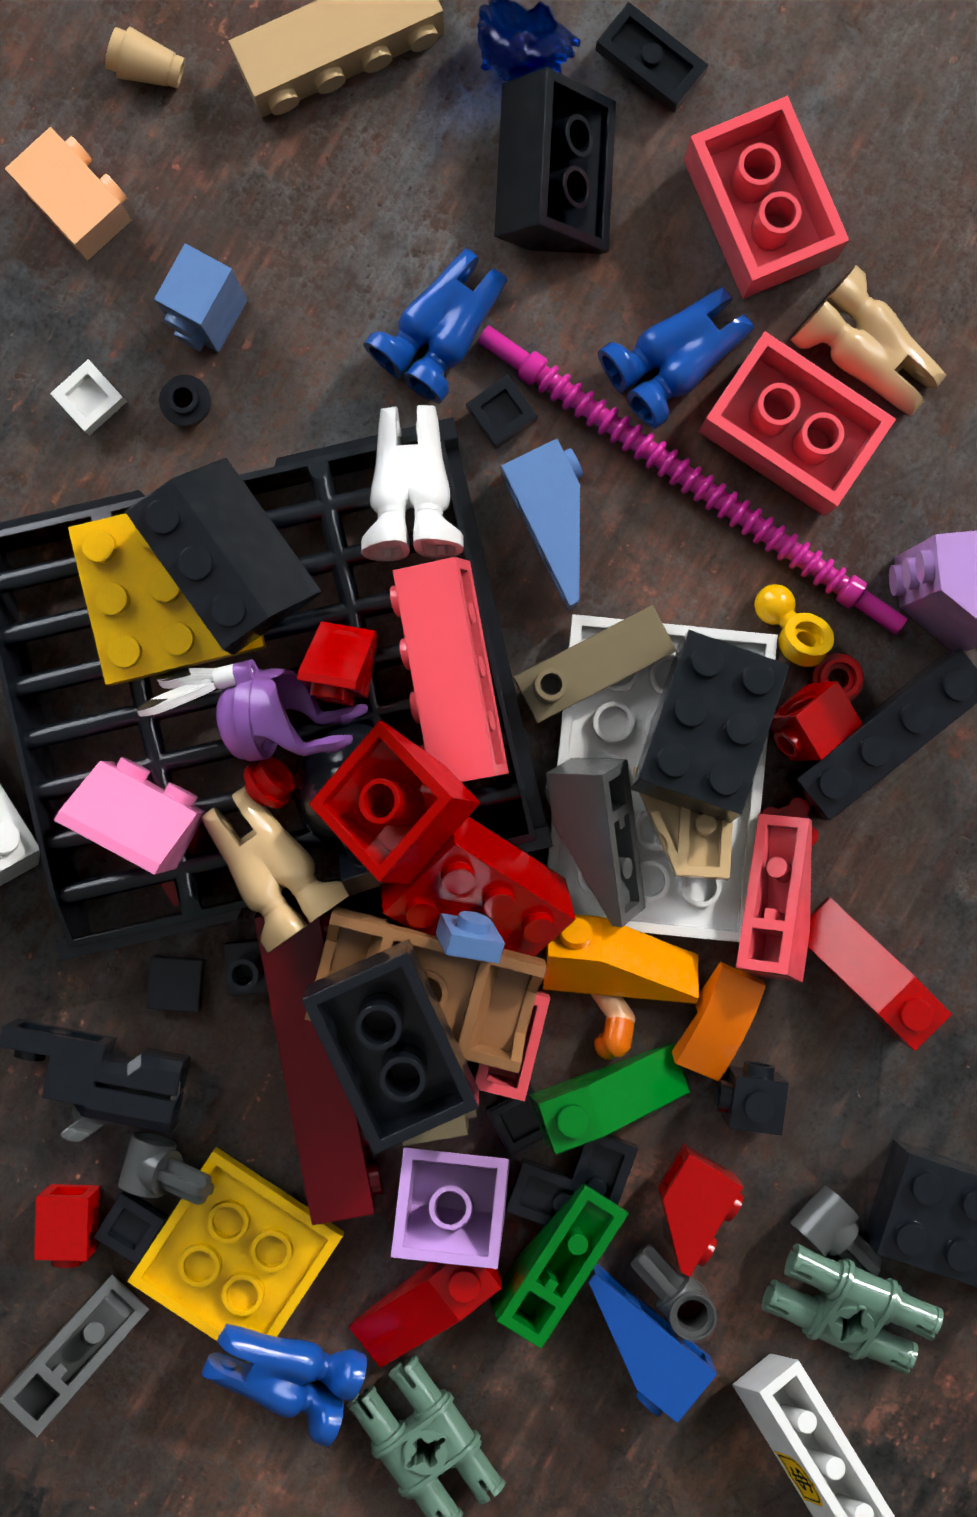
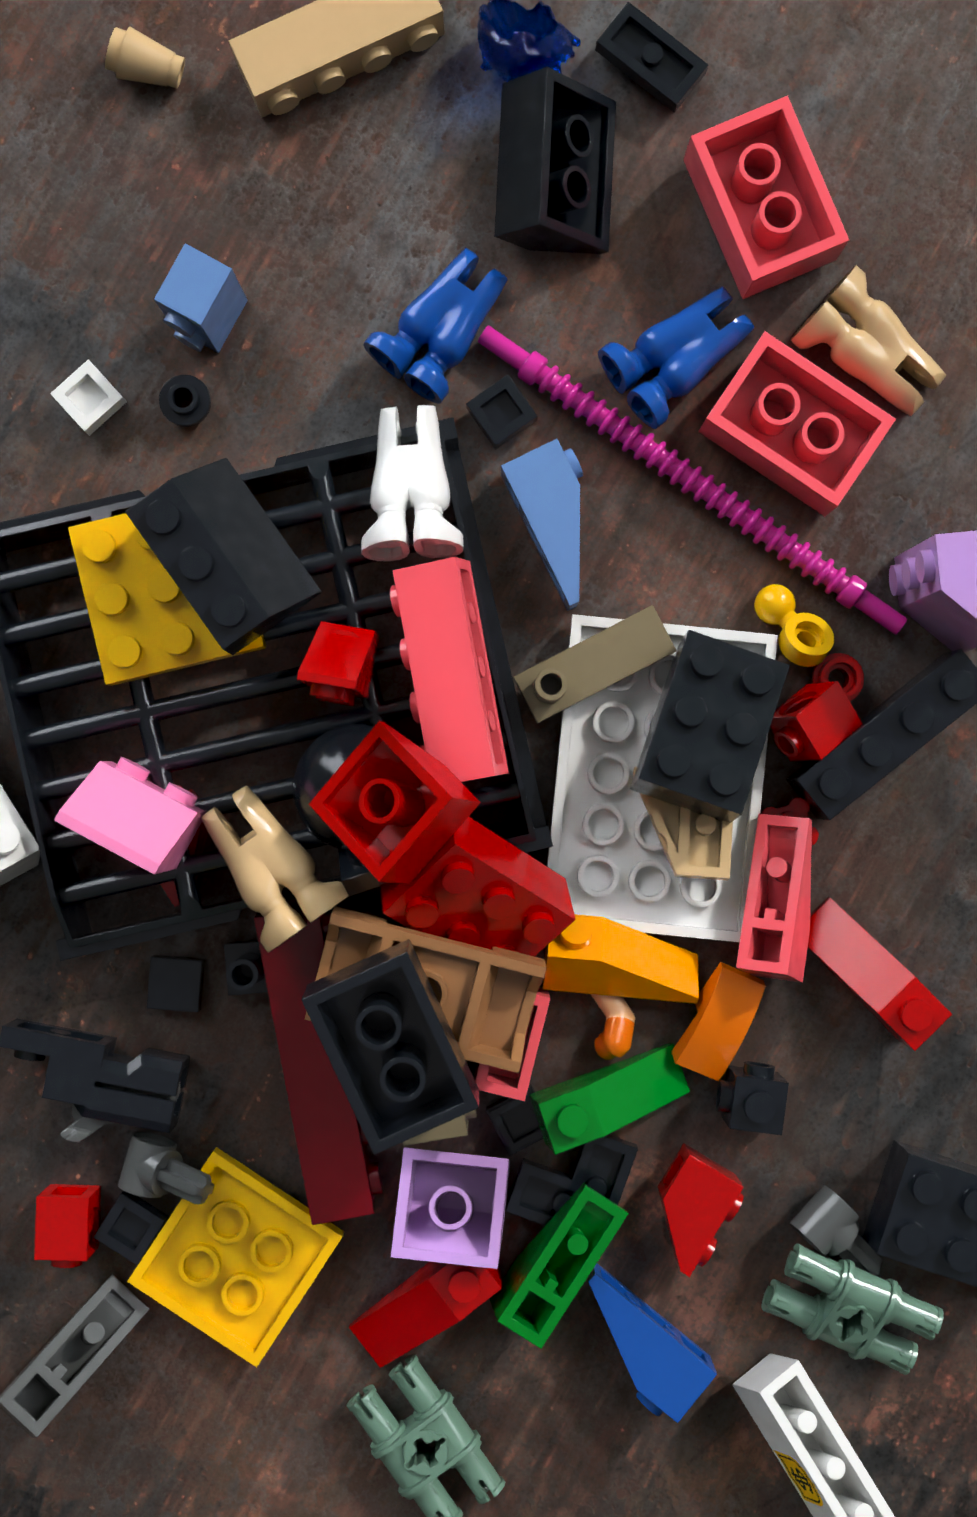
(69, 193): light nougat brick -> none
(253, 708): medium lavender hair -> none
(269, 782): red plate -> none
(283, 1374): blue piece -> none
(470, 936): medium blue plate -> none
(597, 824): dark grey slope -> none
(673, 1292): dark grey axle -> none

